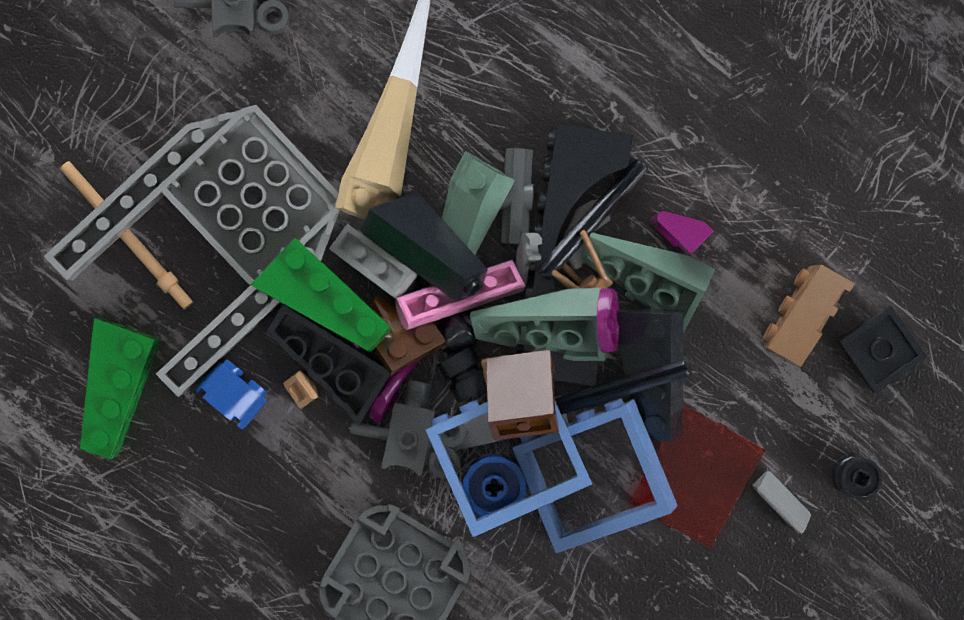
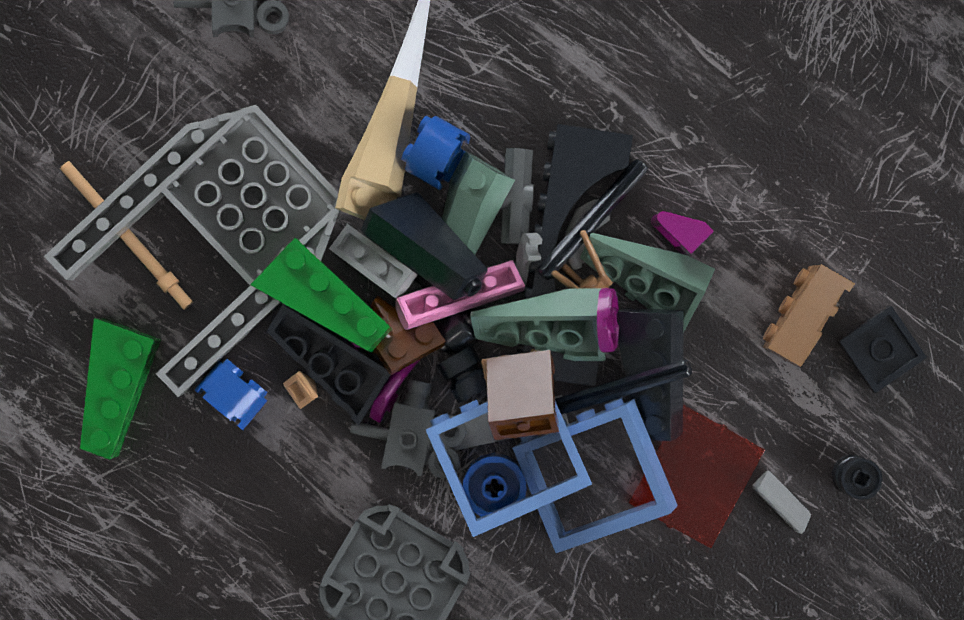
(435, 151): none -> blue brick

